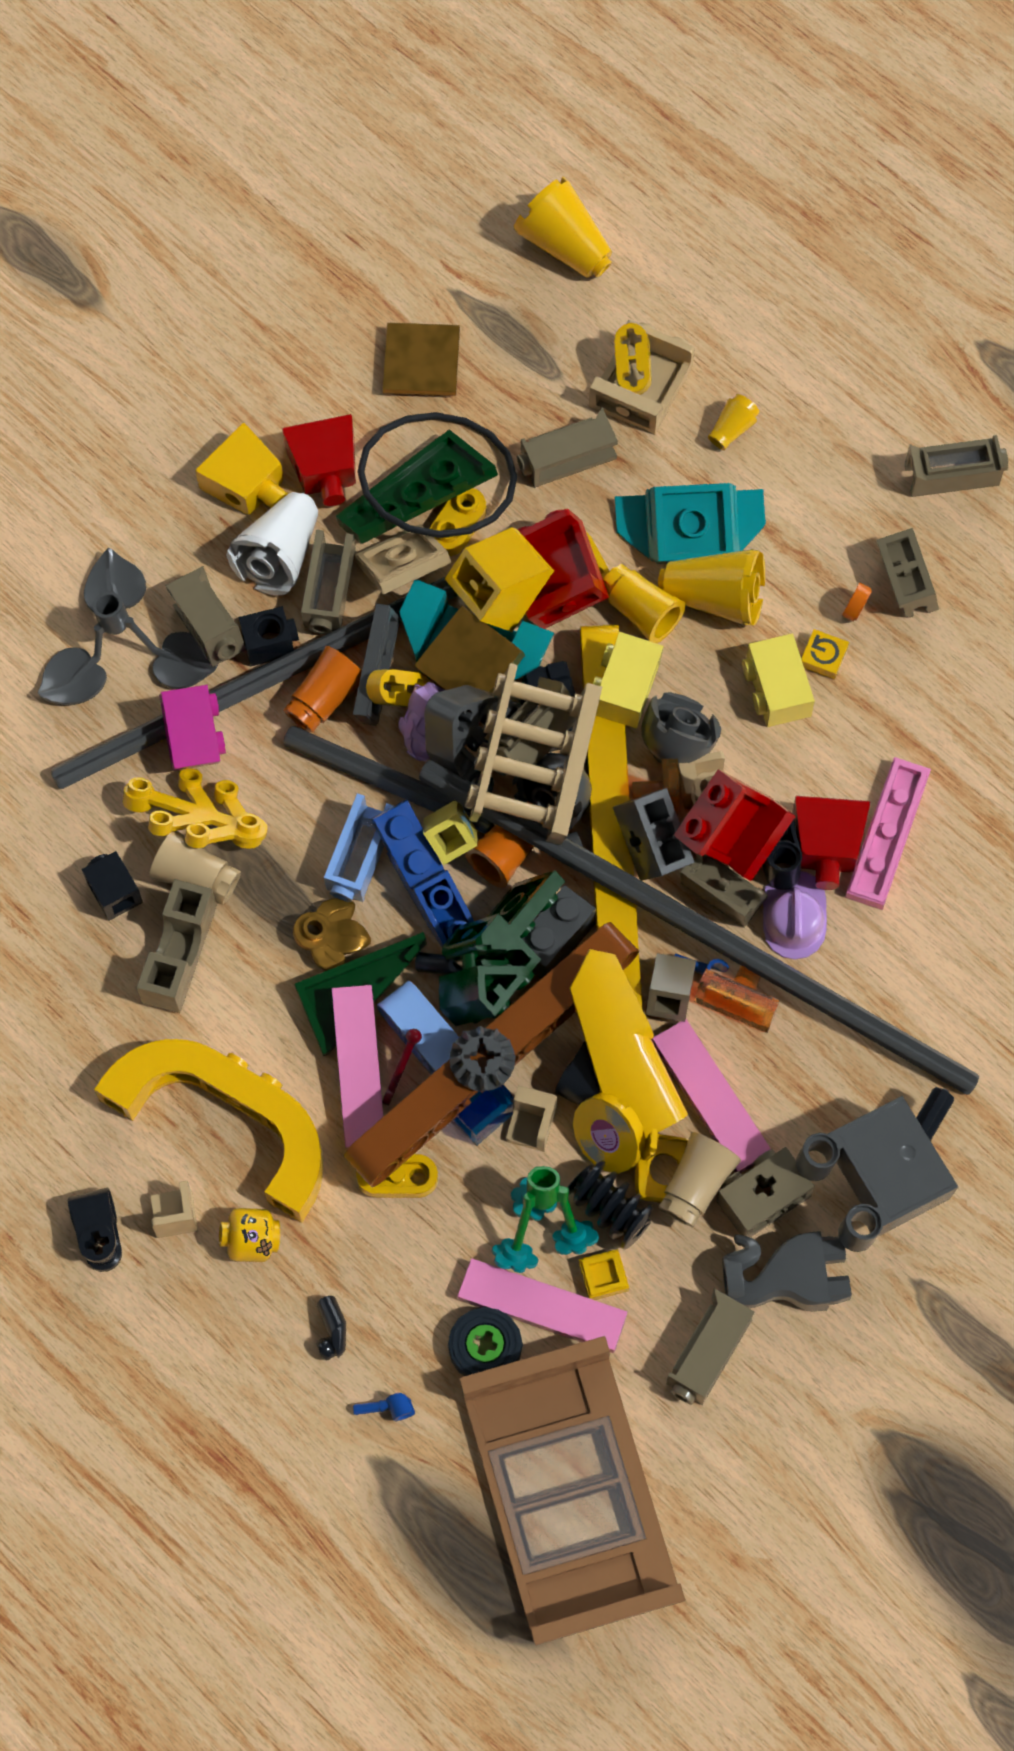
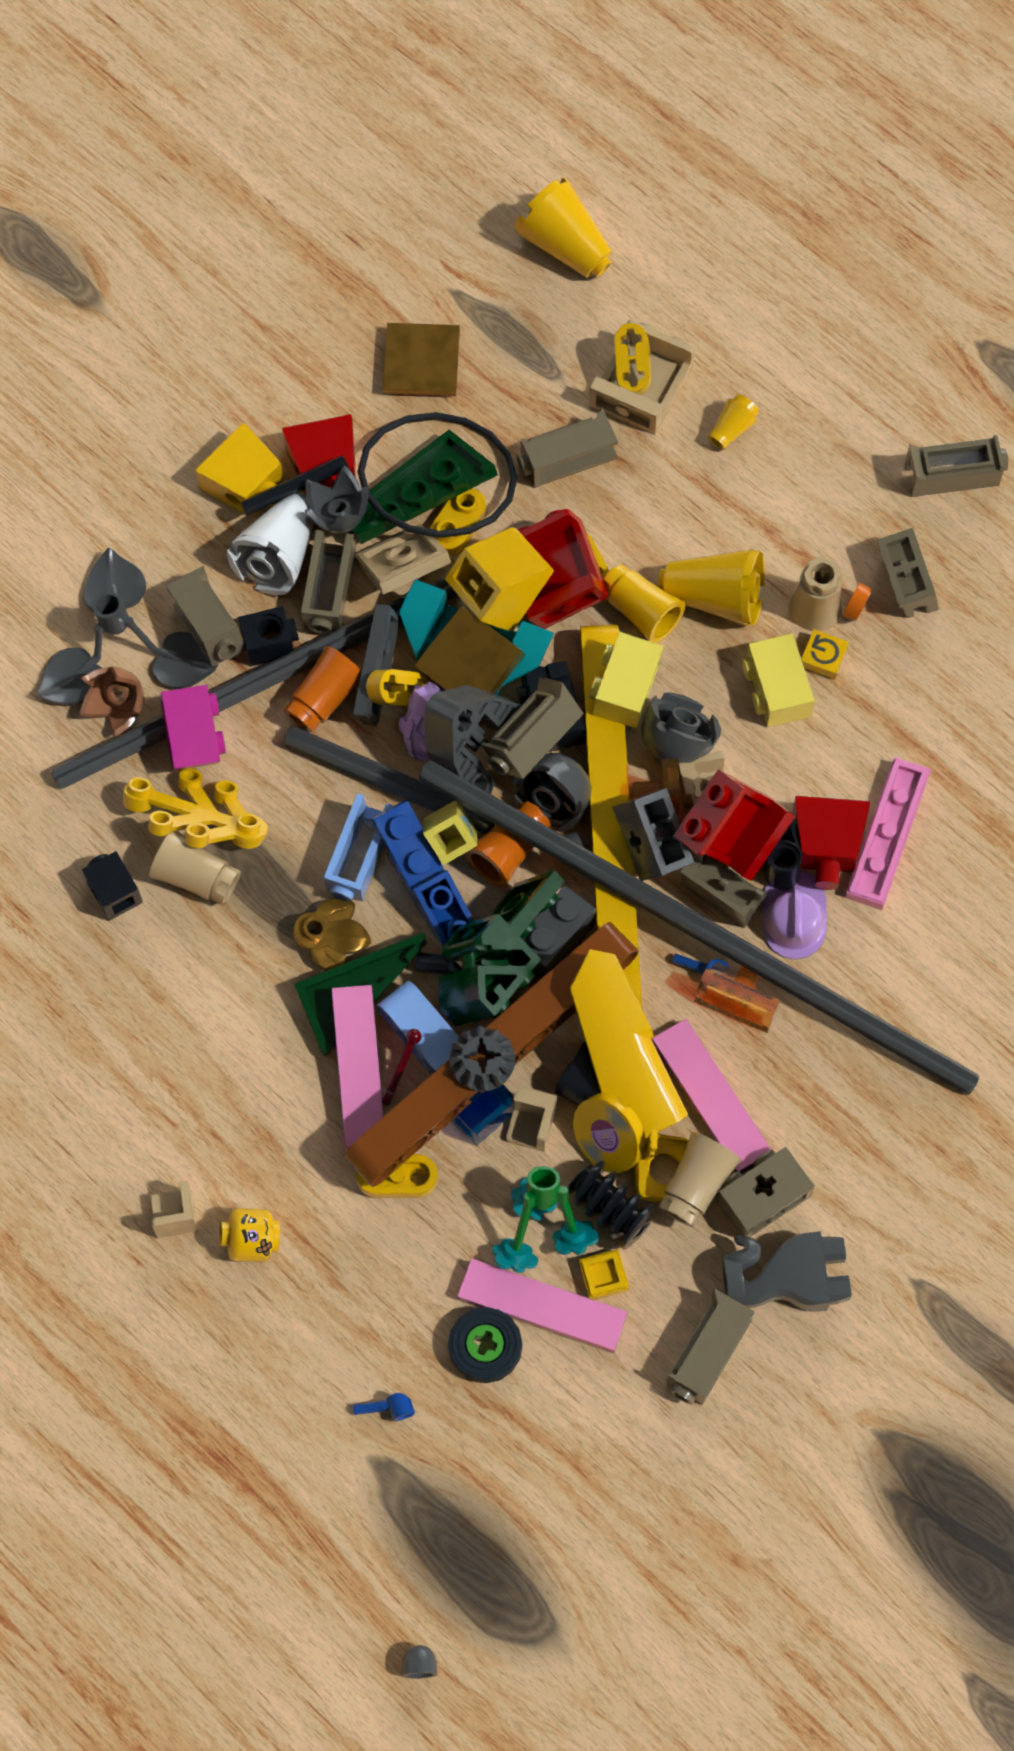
(95, 1223): black piece -> none
(108, 701): none -> nougat piece
(172, 1061): yellow arch -> none
(185, 929): dark tan arch -> none
(293, 485): none -> black bar
(336, 1327): black arm -> none
(339, 506): none -> dark grey piece
(419, 1663): none -> dark grey hinge
(563, 780): tan fence -> none
(569, 1491): medium nougat piece -> none
(670, 987): dark tan brick -> none
(690, 520): teal piece -> none
(818, 595): none -> tan plant
(887, 1165): dark grey piece -> none

